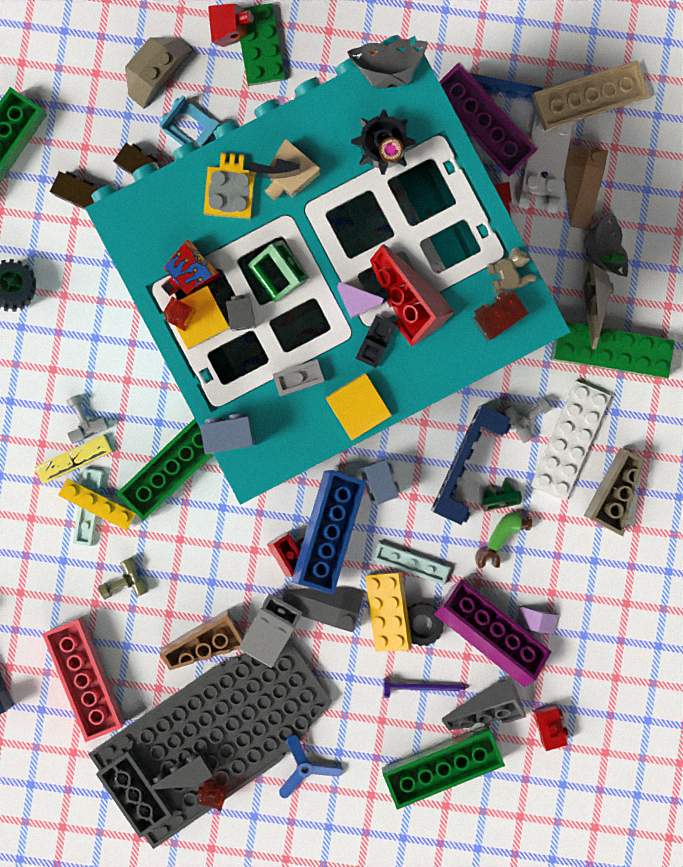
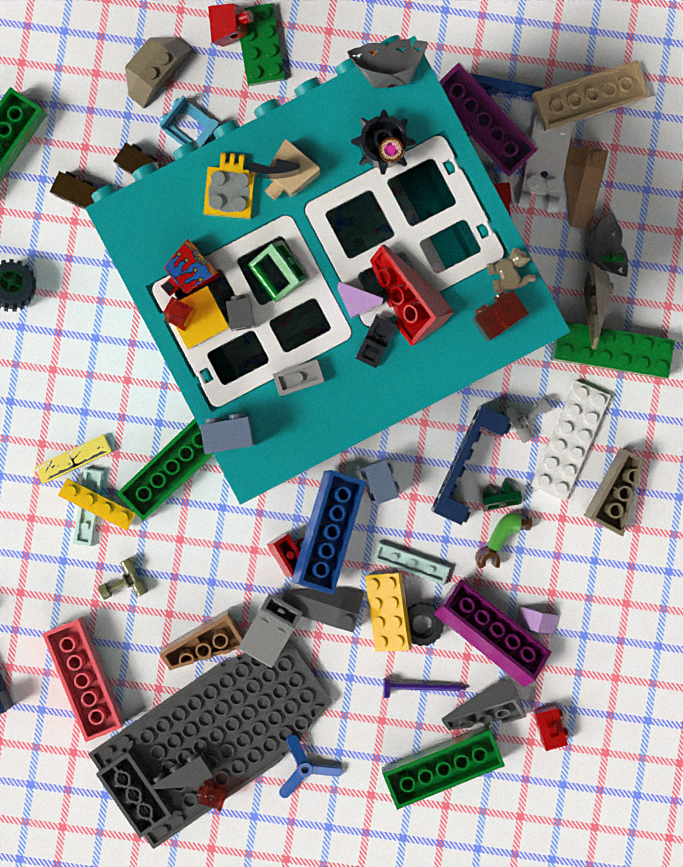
(85, 426): light grey bar -> none
(358, 406): yellow slope -> none

